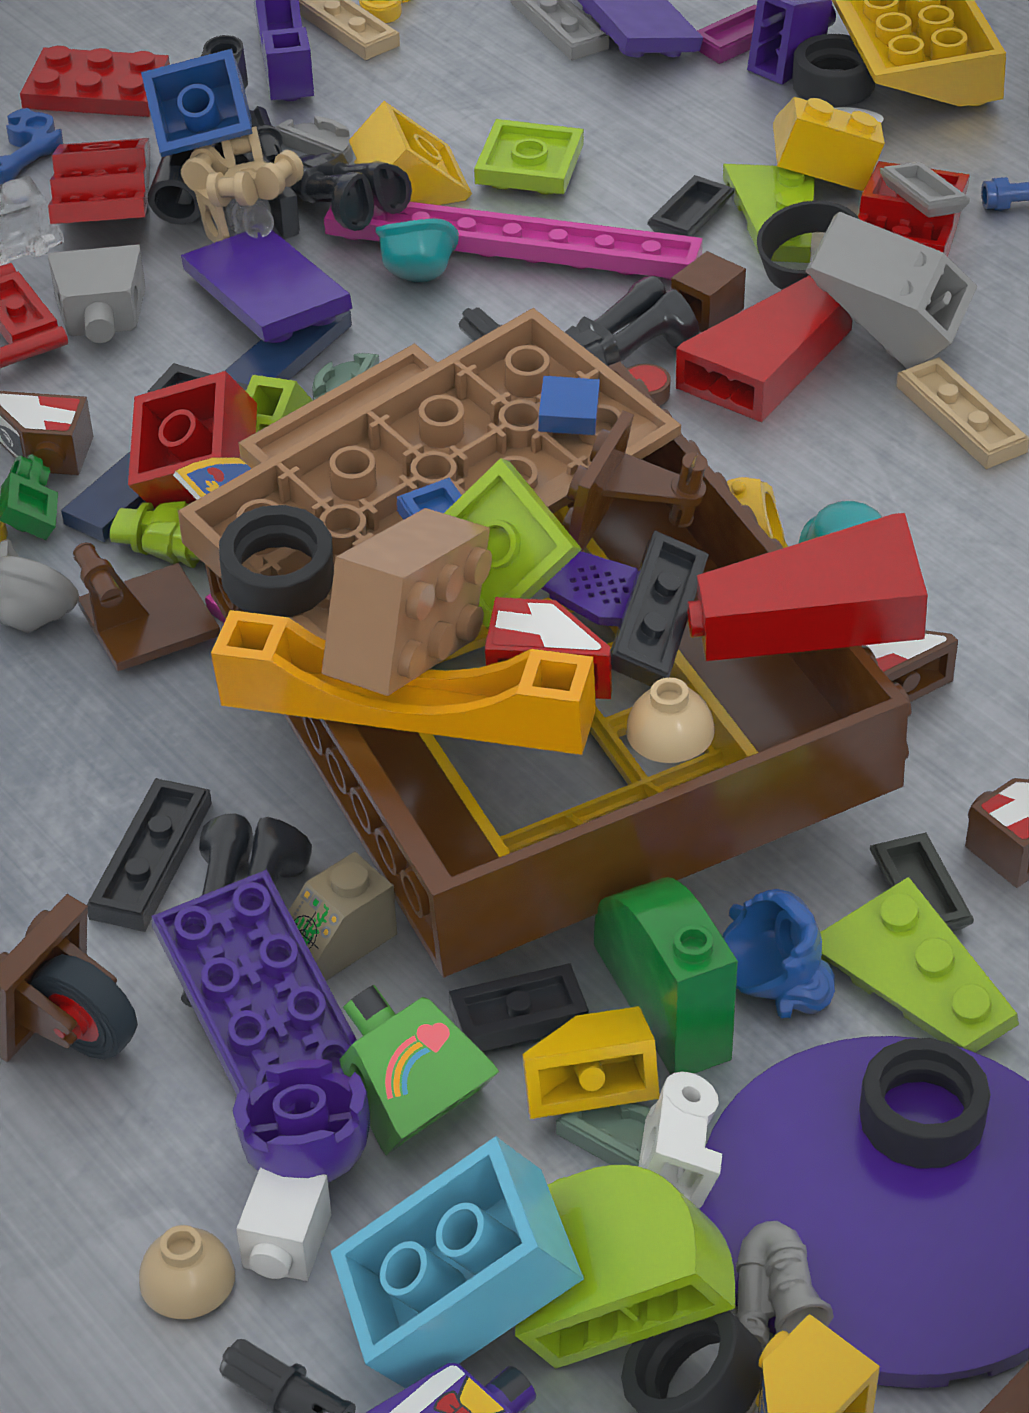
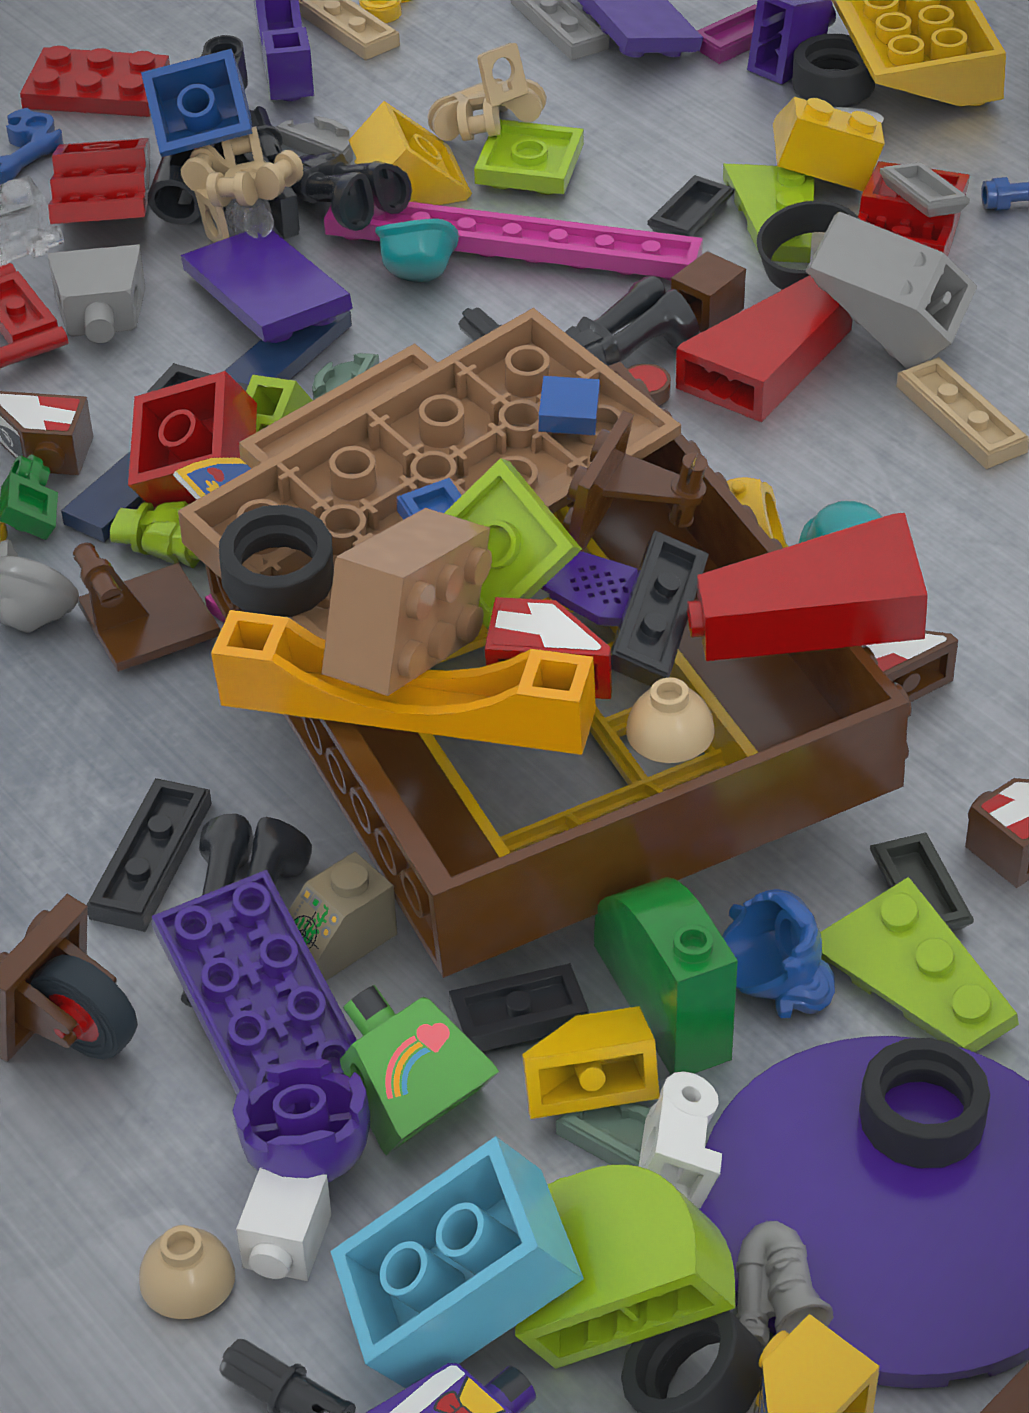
(454, 112): none -> tan piece

